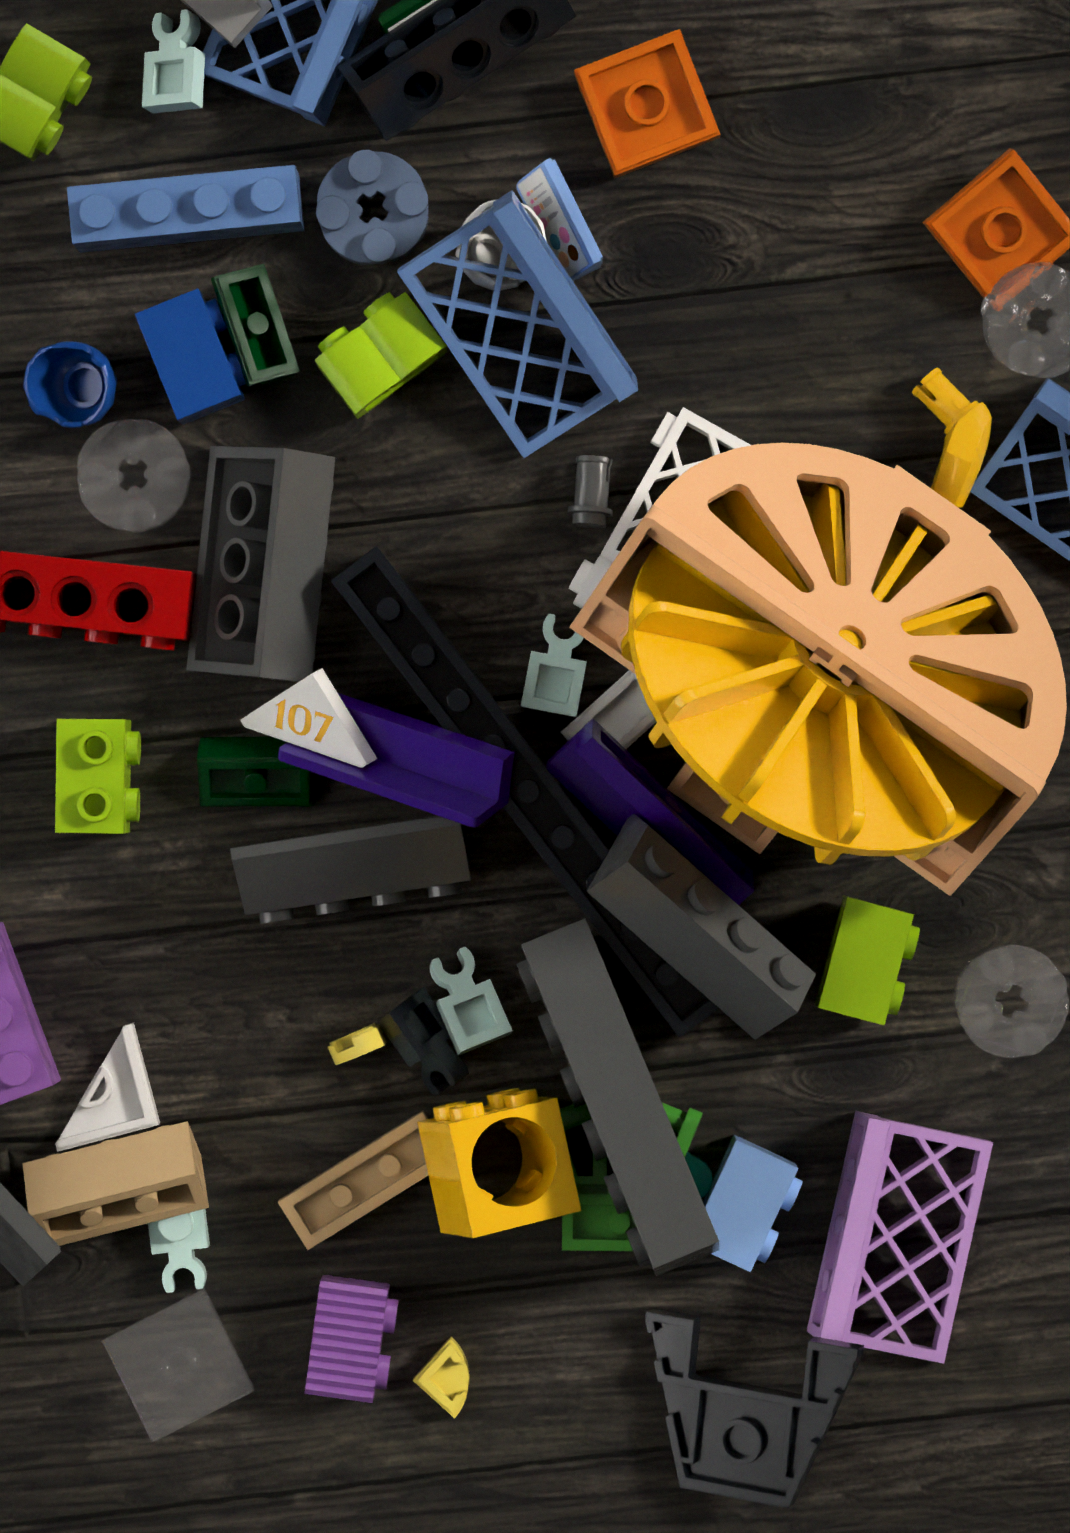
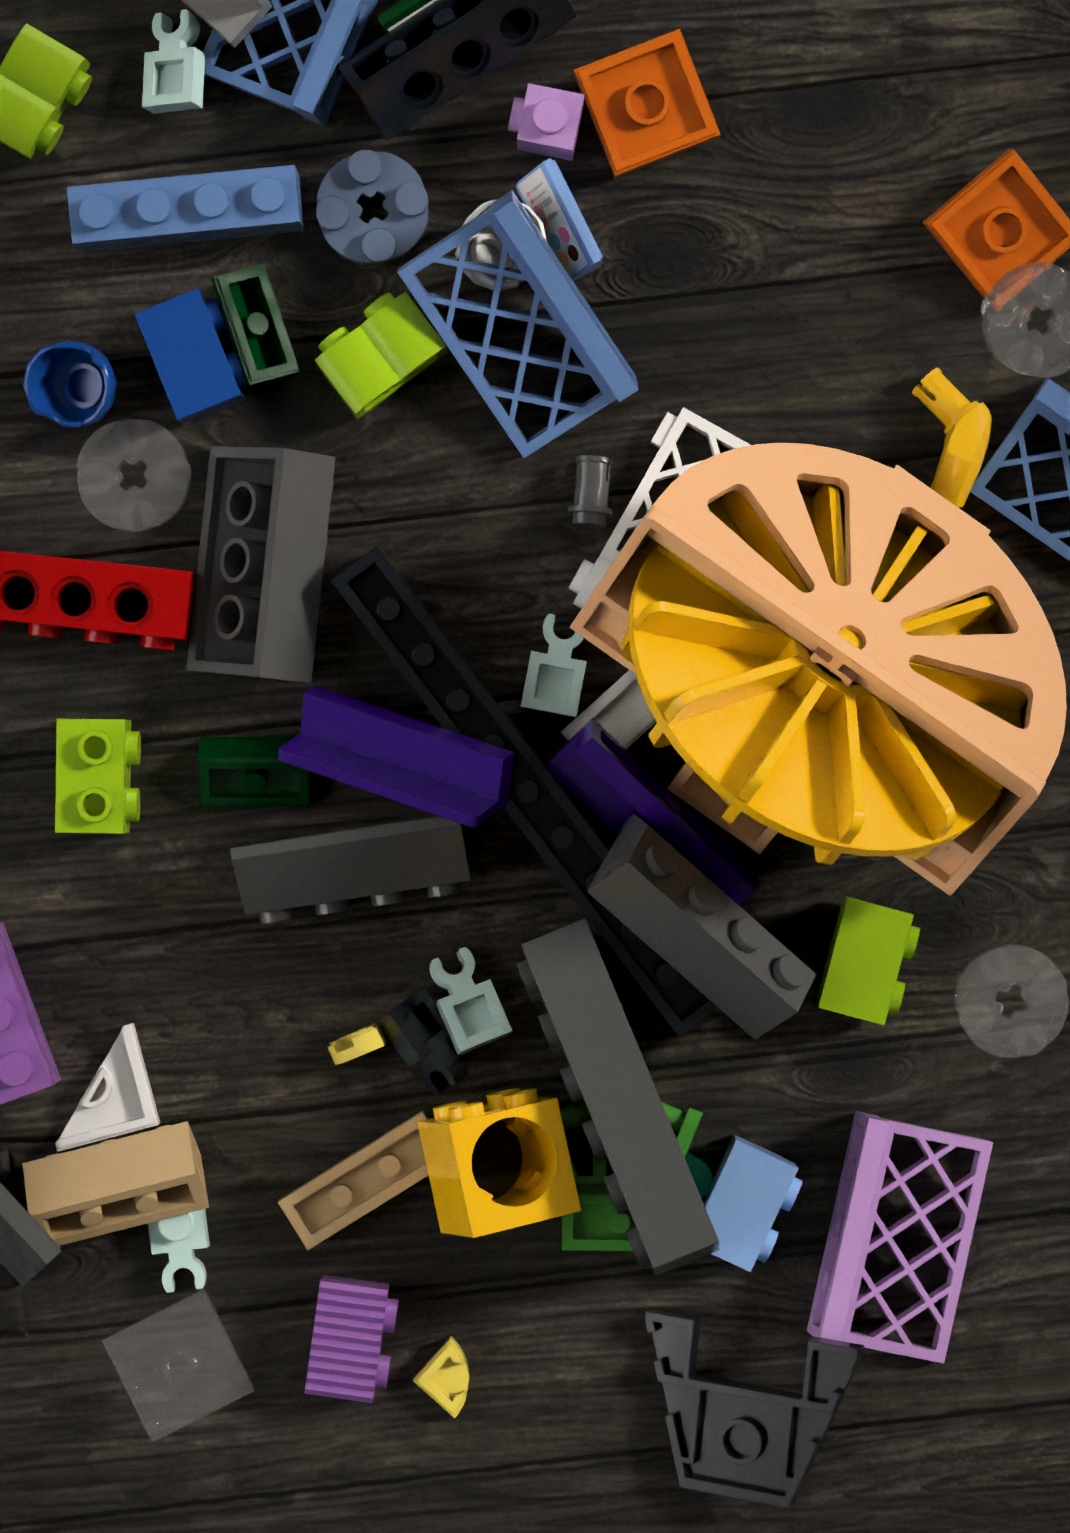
(314, 719): white tile -> none
(547, 121): none -> lavender brick

